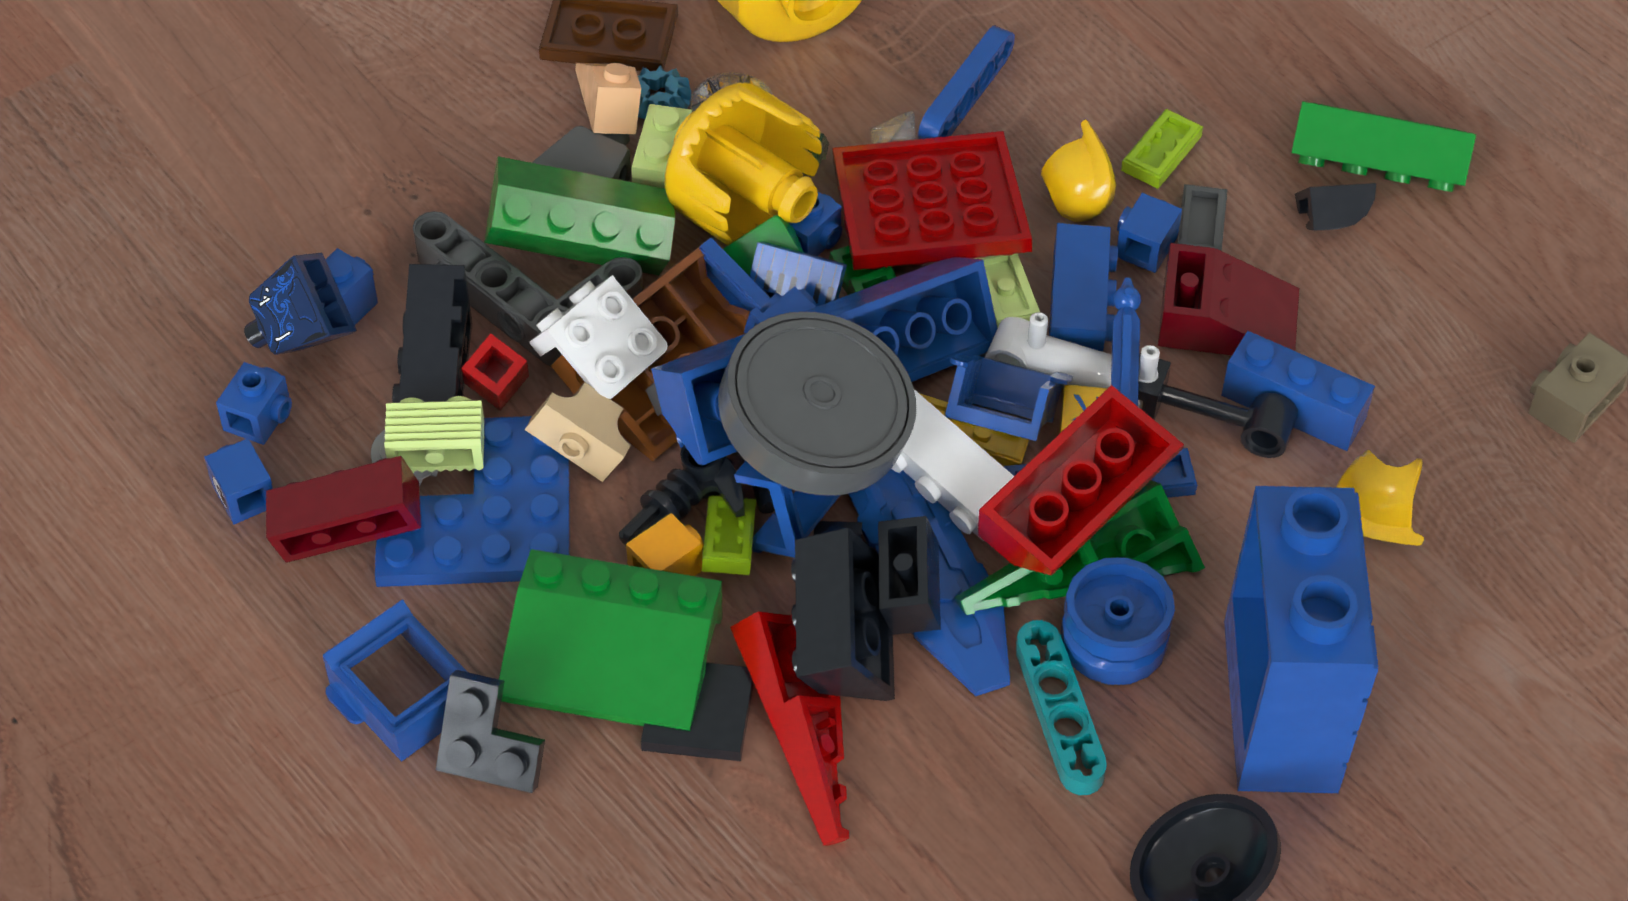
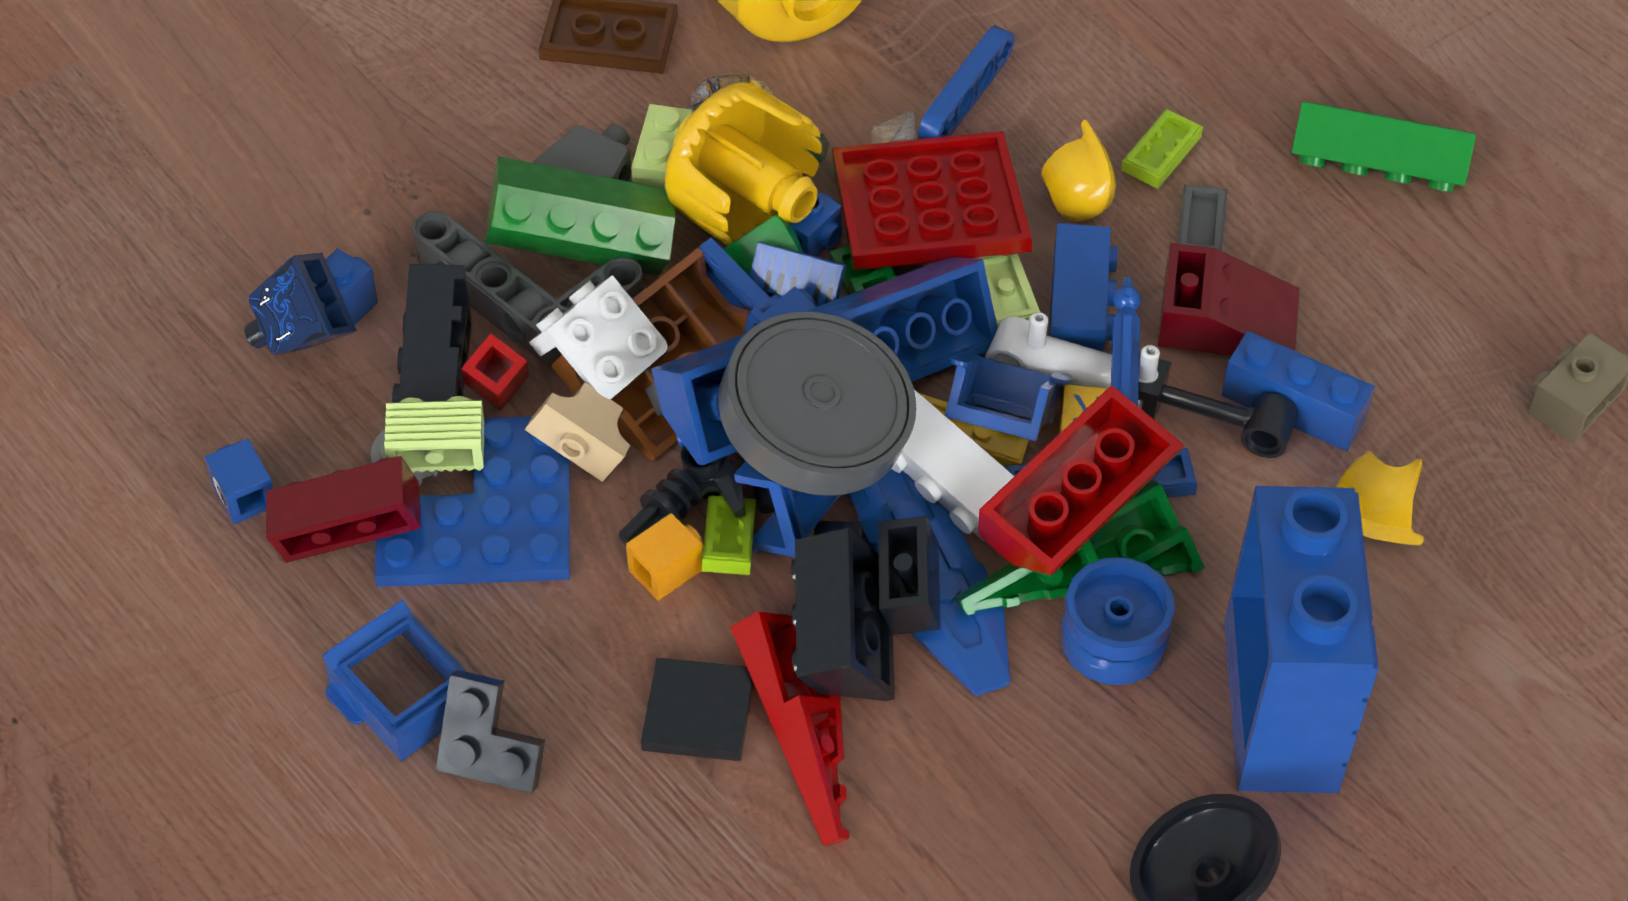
(254, 403): blue brick -> none
(609, 640): green piece -> none
(610, 96): light nougat slope -> none
(676, 89): dark azure gear -> none
(1063, 705): teal beam -> none
(1147, 232): blue brick -> none
(1335, 205): black brick -> none

